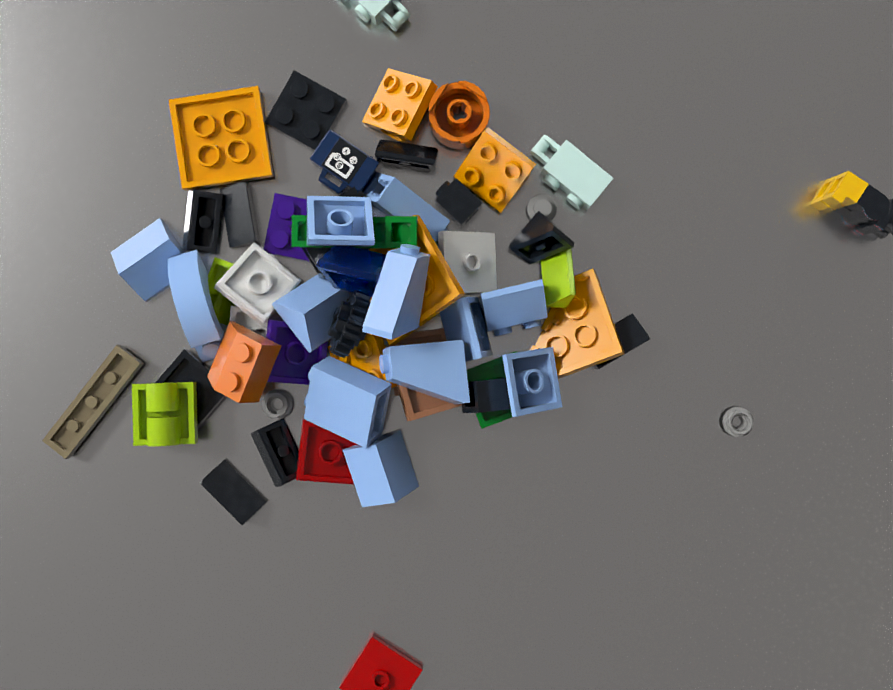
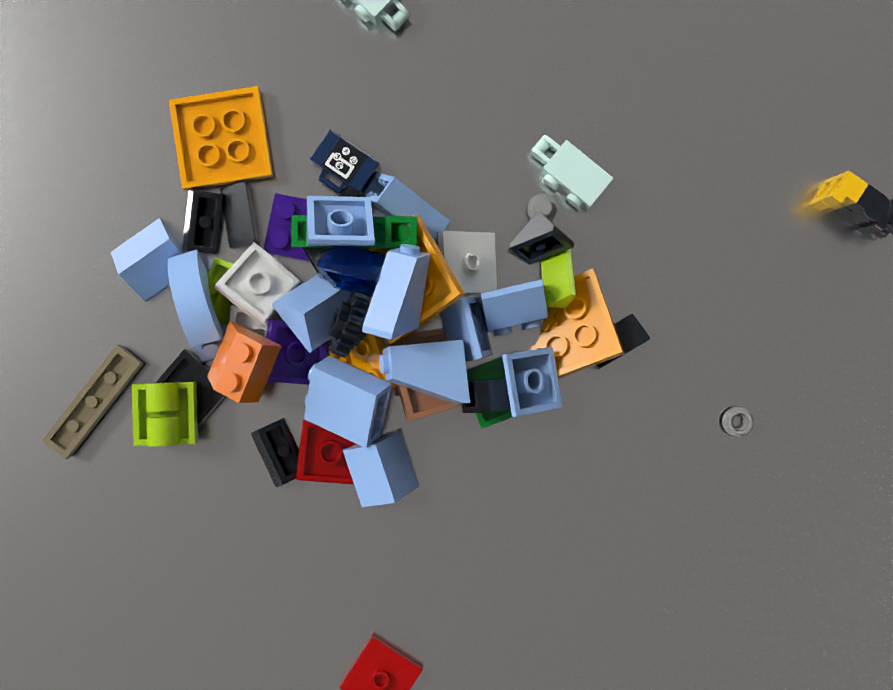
(233, 492): black slope -> none
(268, 408): light grey plate -> none
(305, 110): black plate -> none
(399, 104): light orange plate -> none
(406, 154): black slope -> none
(456, 98): orange brick -> none
(457, 202): black brick -> none
(494, 169): light orange plate -> none

